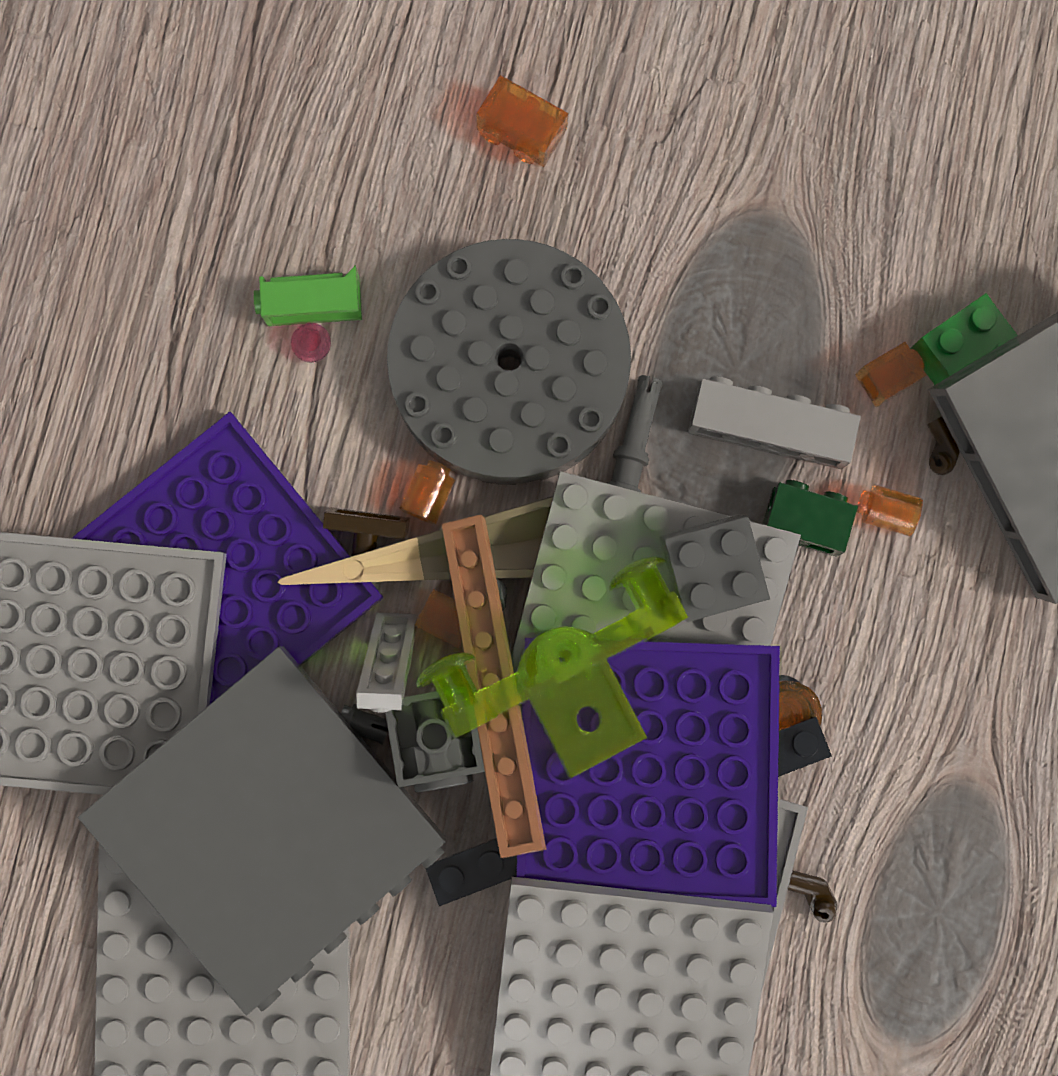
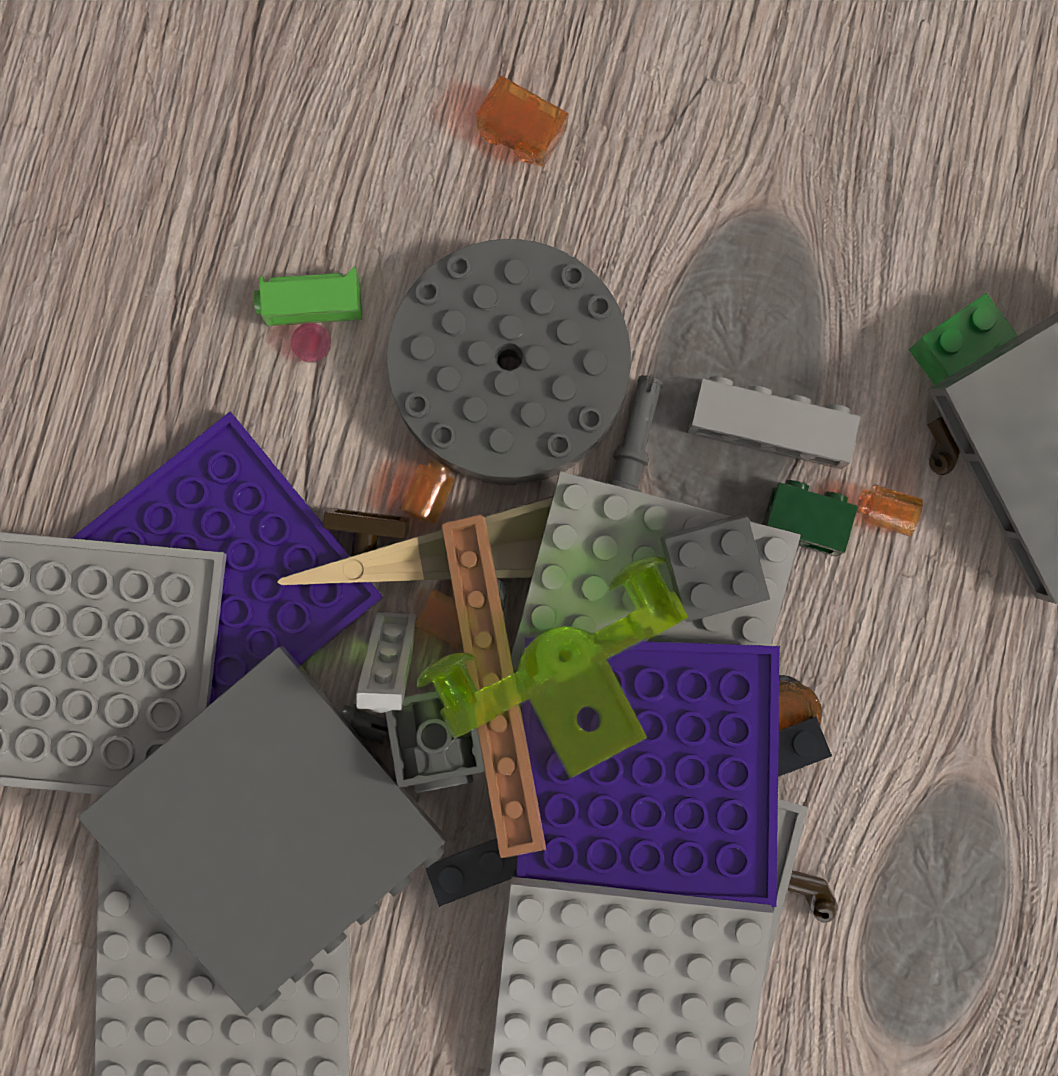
(891, 373): clear orange brick -> none

